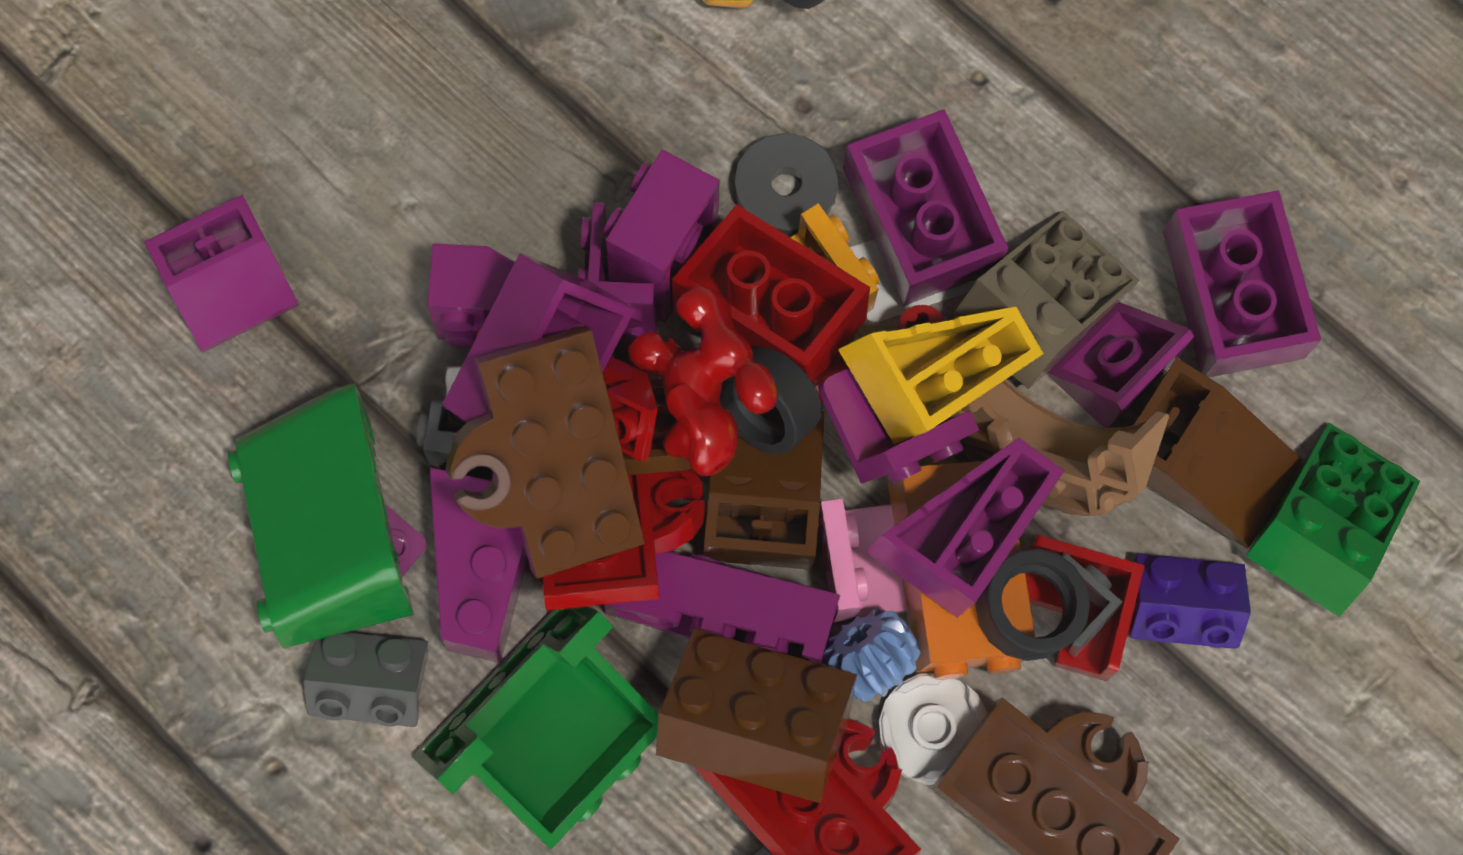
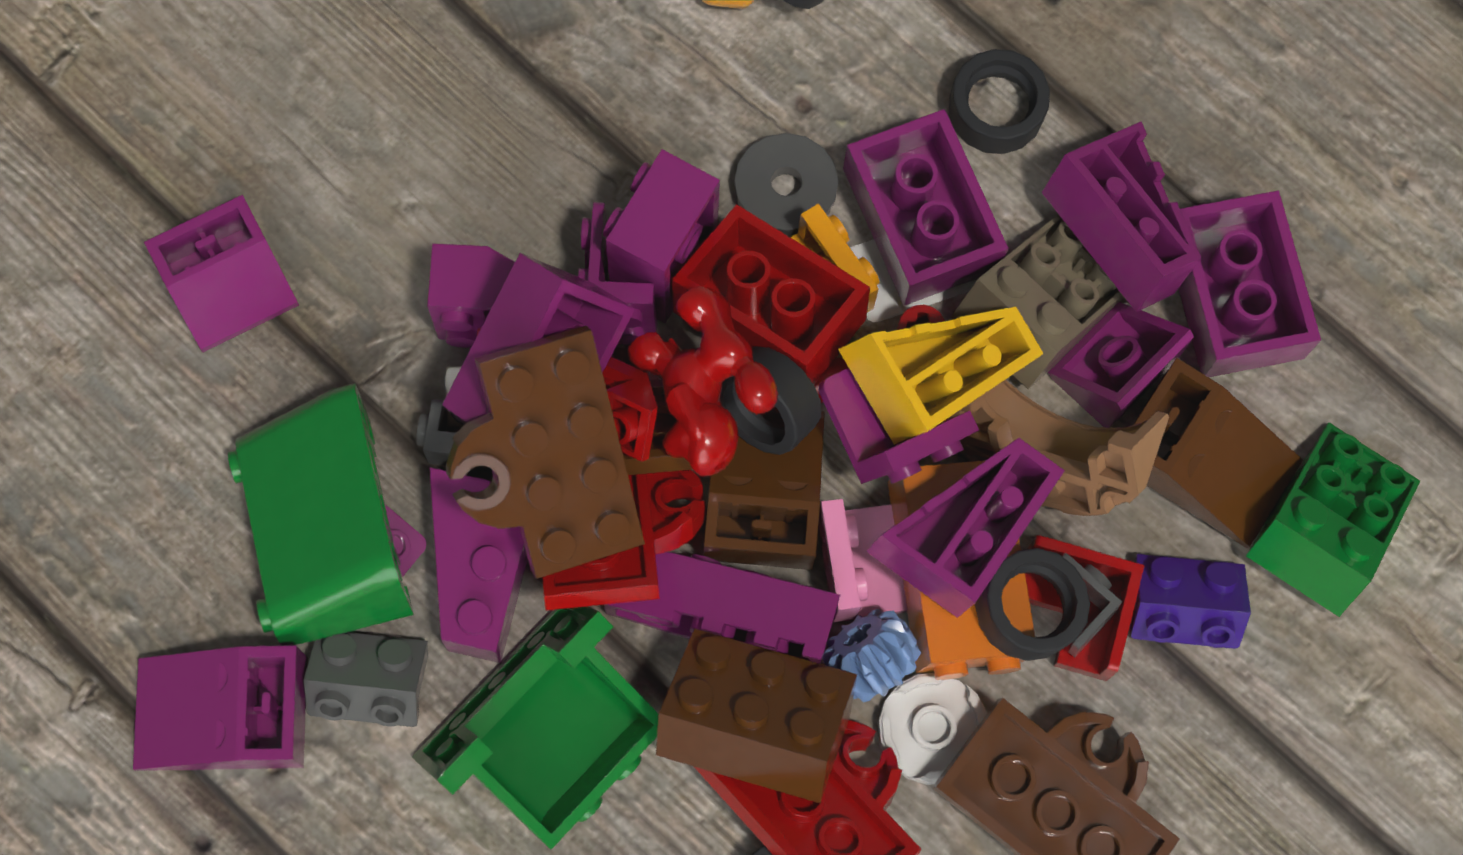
(221, 709): none -> magenta slope
(1006, 65): none -> black tyre
(1123, 216): none -> magenta wedge

